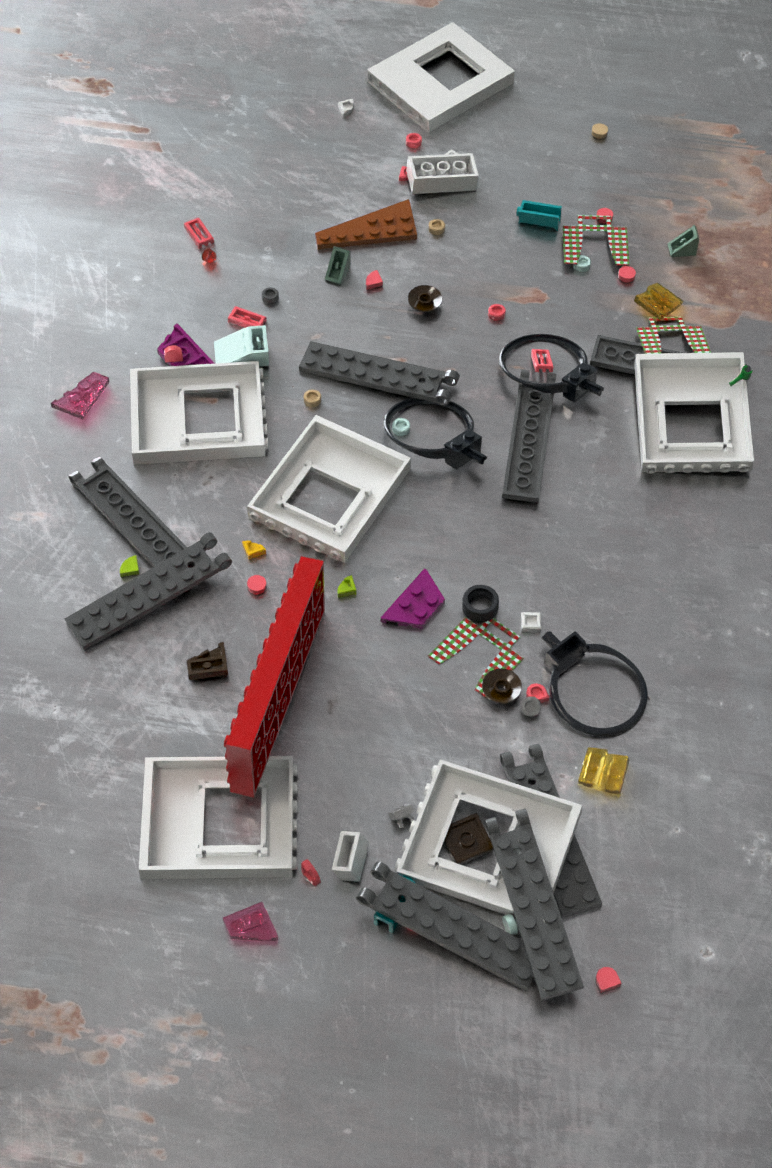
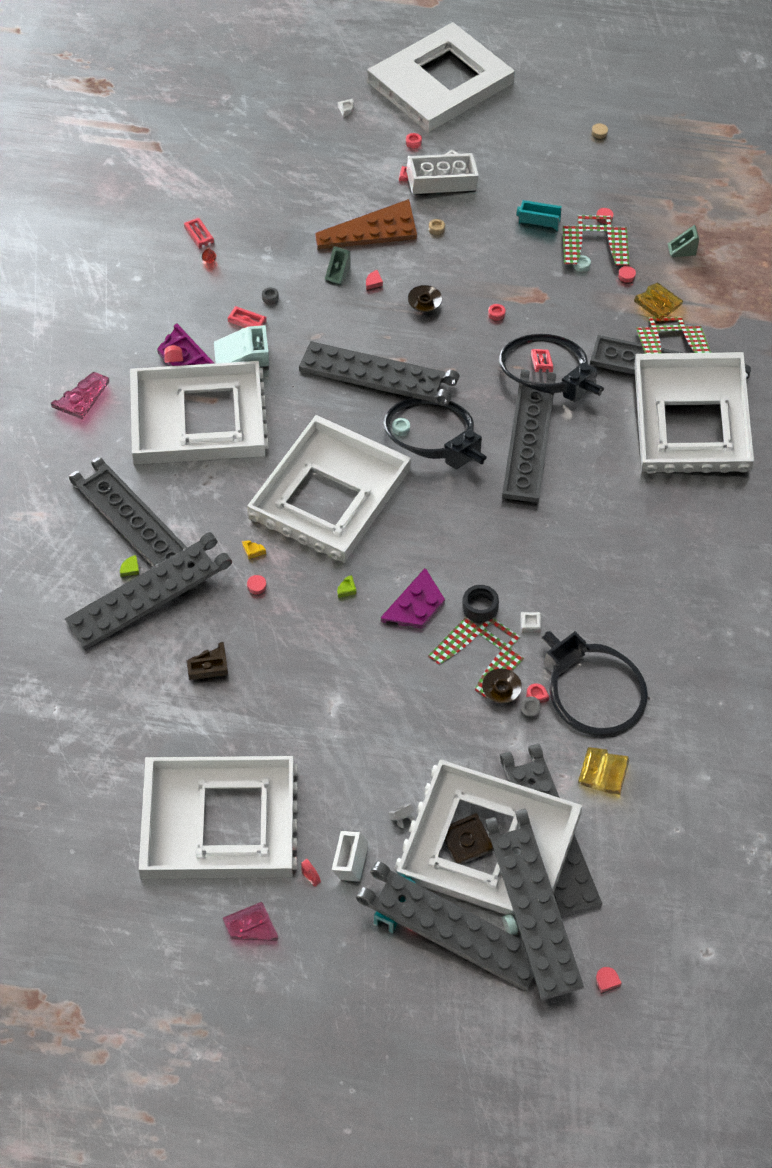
(275, 677): red brick -> none
(312, 398): tan tile -> none
(743, 375): green hand -> none

